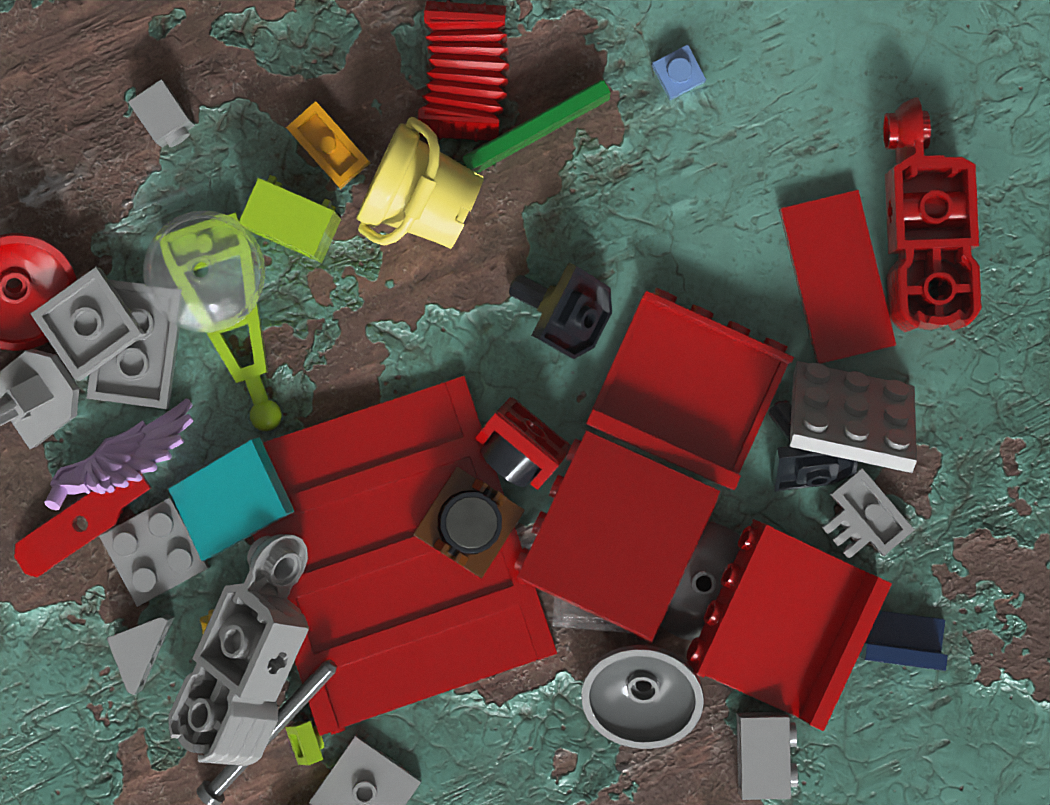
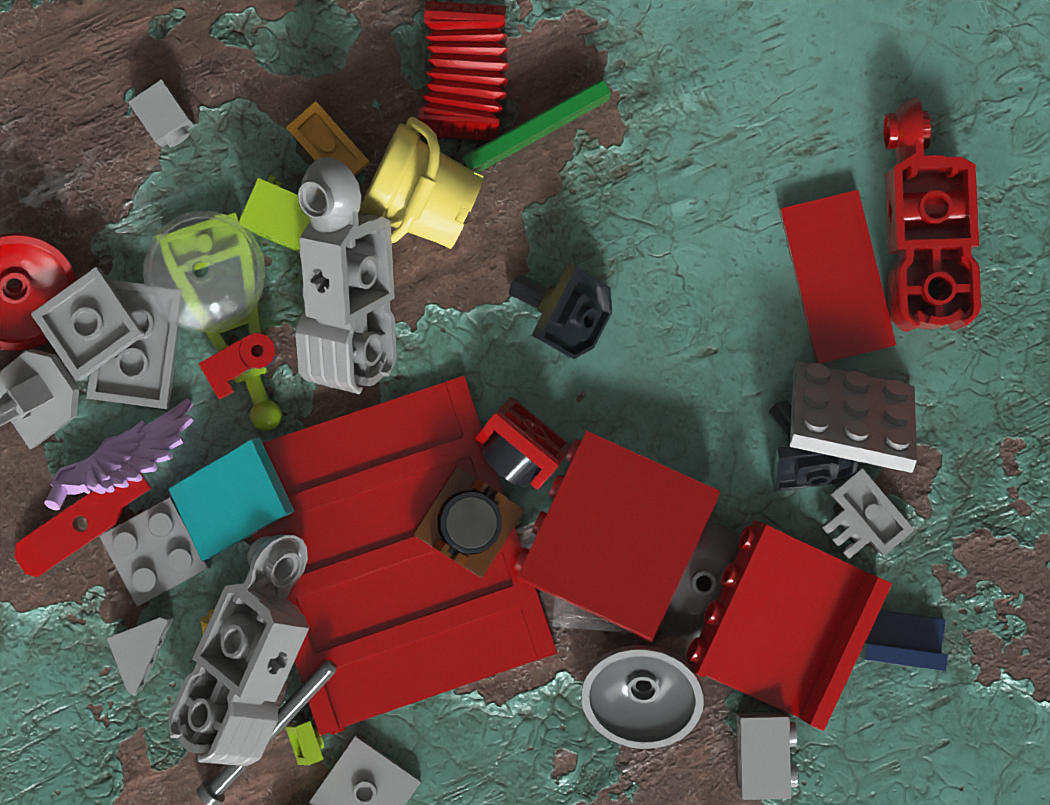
(237, 359): none -> red leg
(347, 284): none -> light grey brick
(678, 72): medium blue plate -> none
(689, 388): red panel -> none

